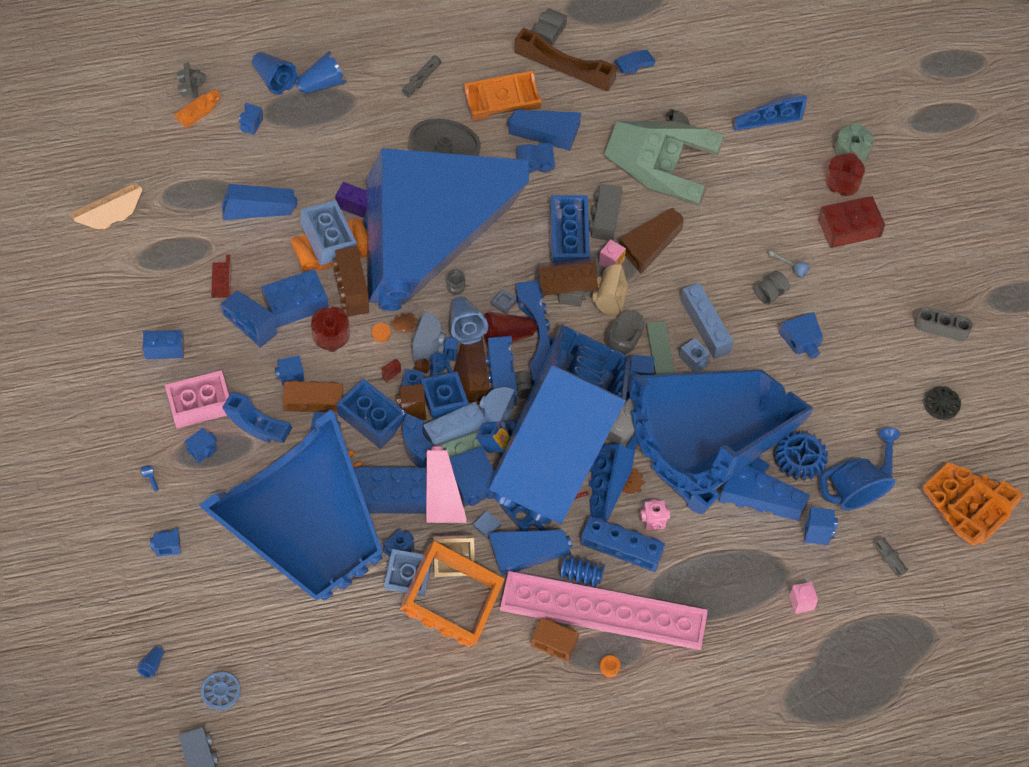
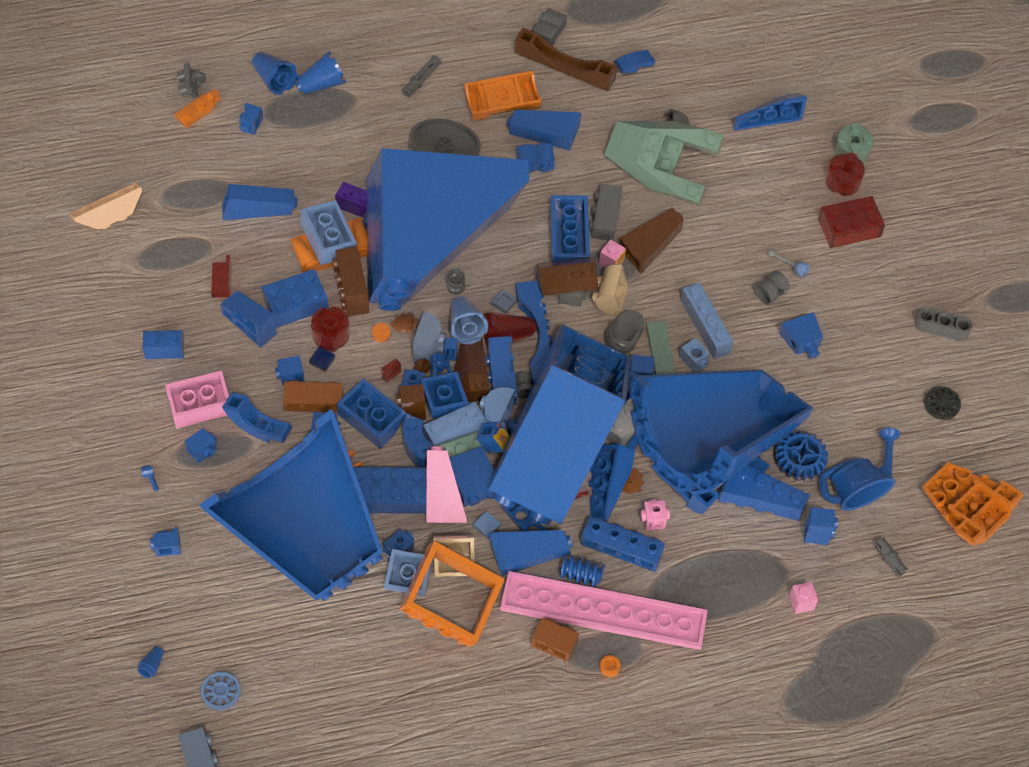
(322, 359): none -> clear blue tile

